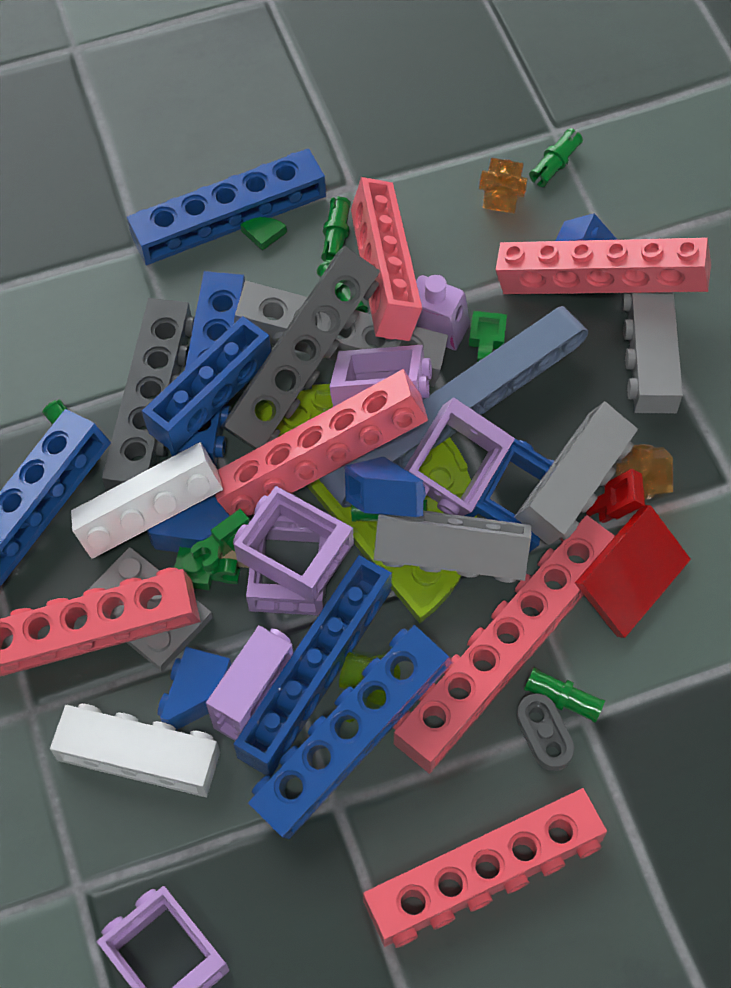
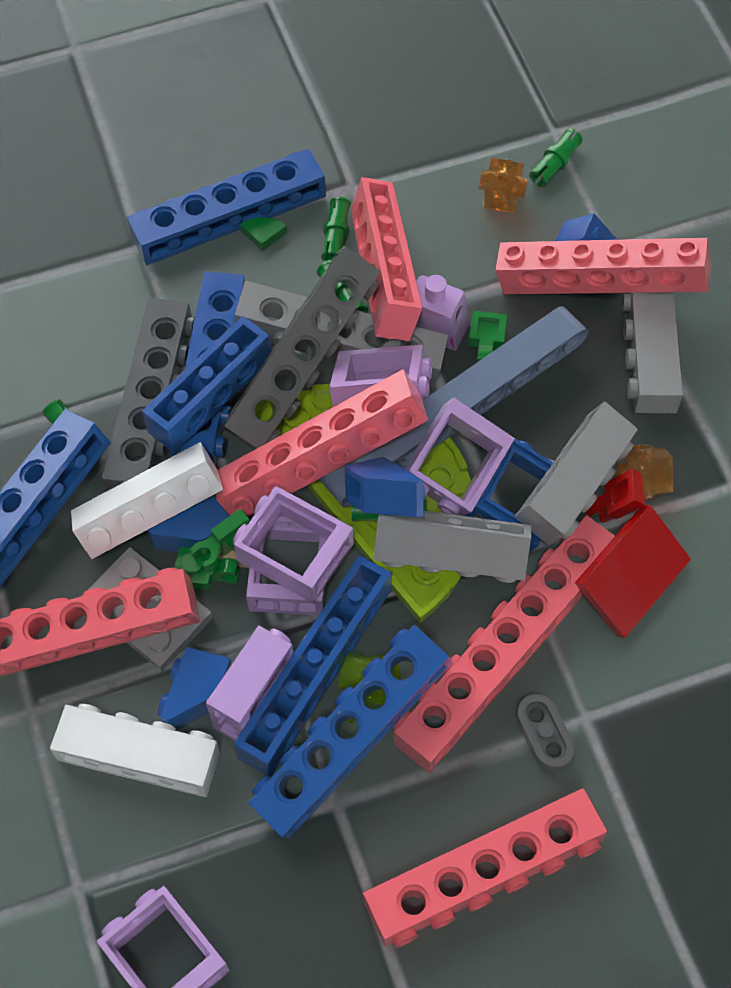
(565, 695): green pin -> none

